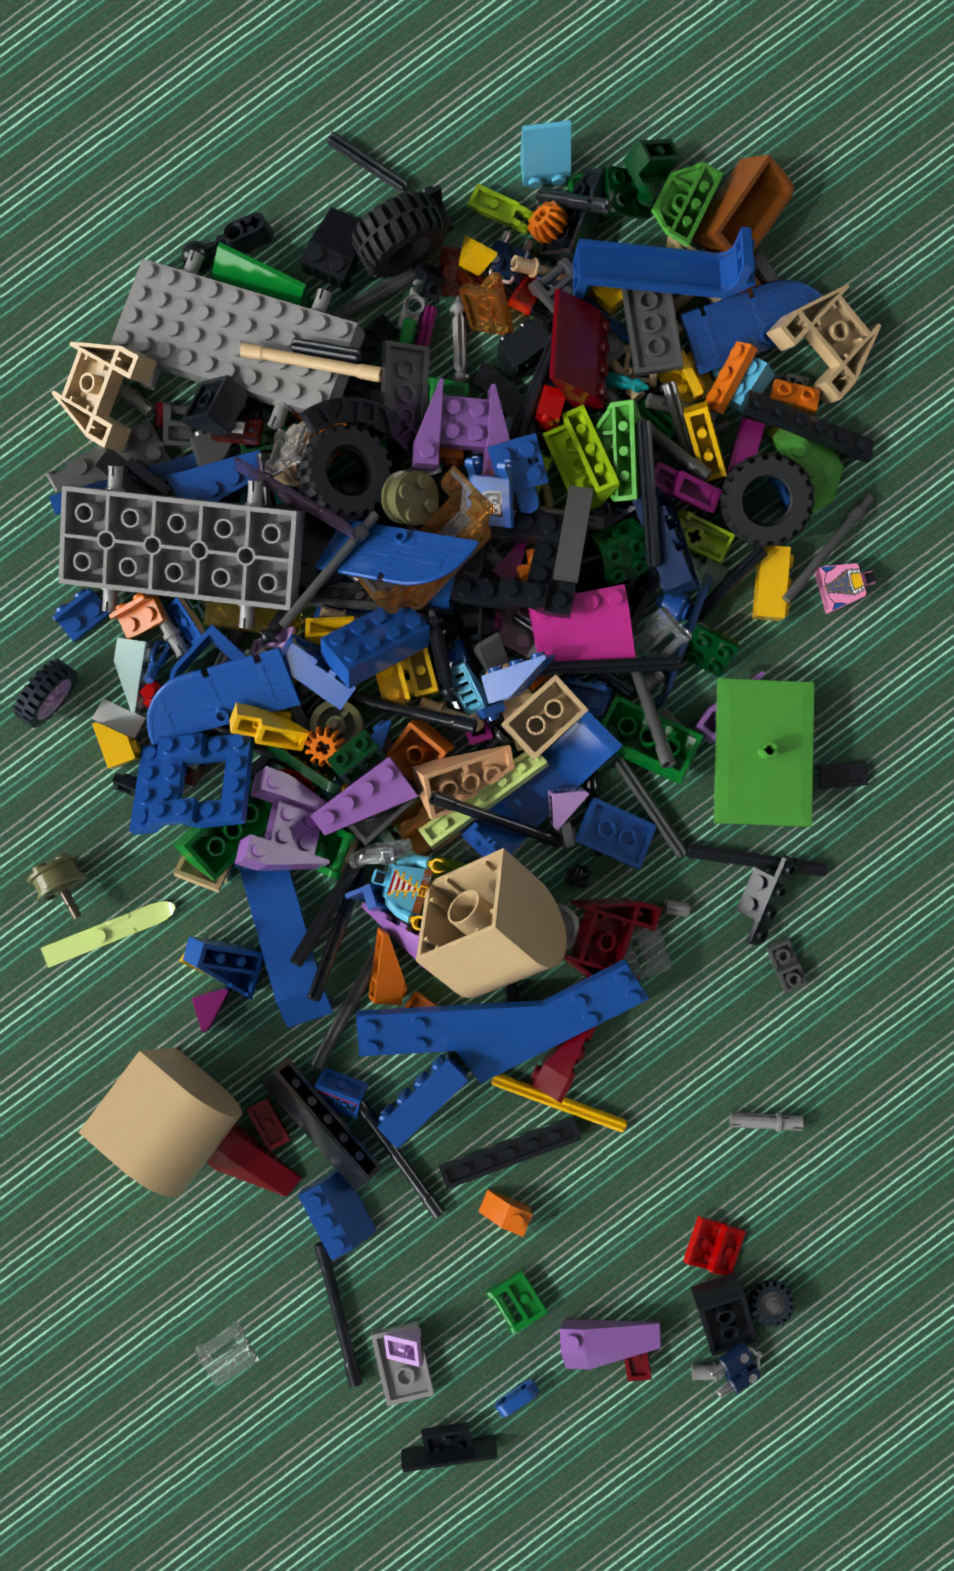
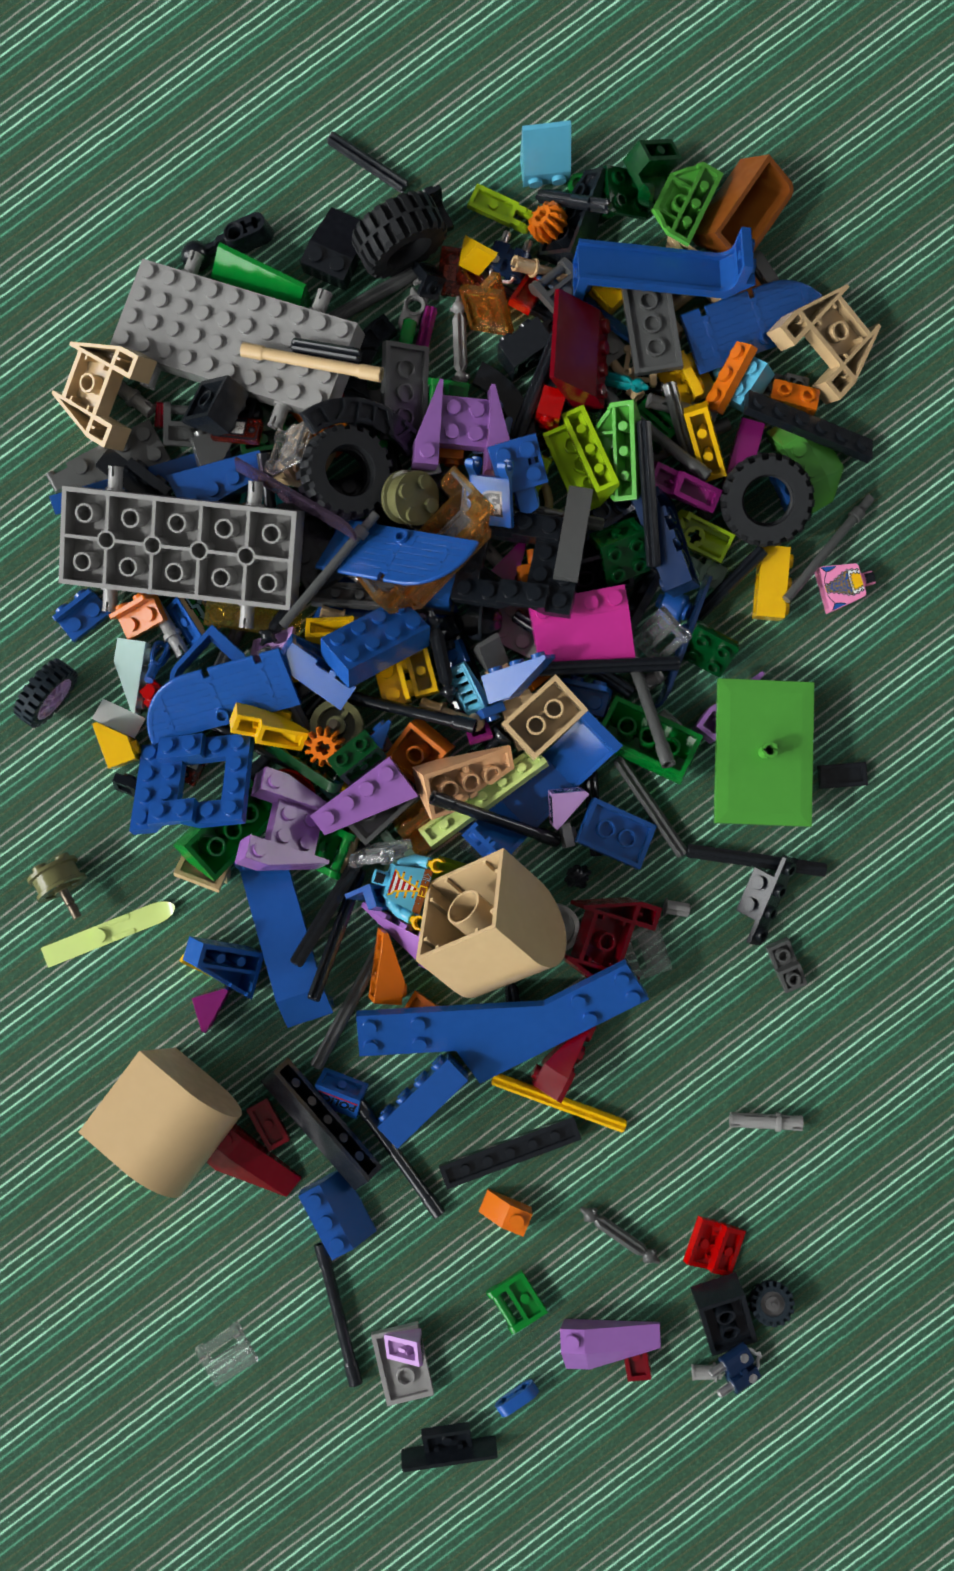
(620, 1235): none -> dark grey wheel

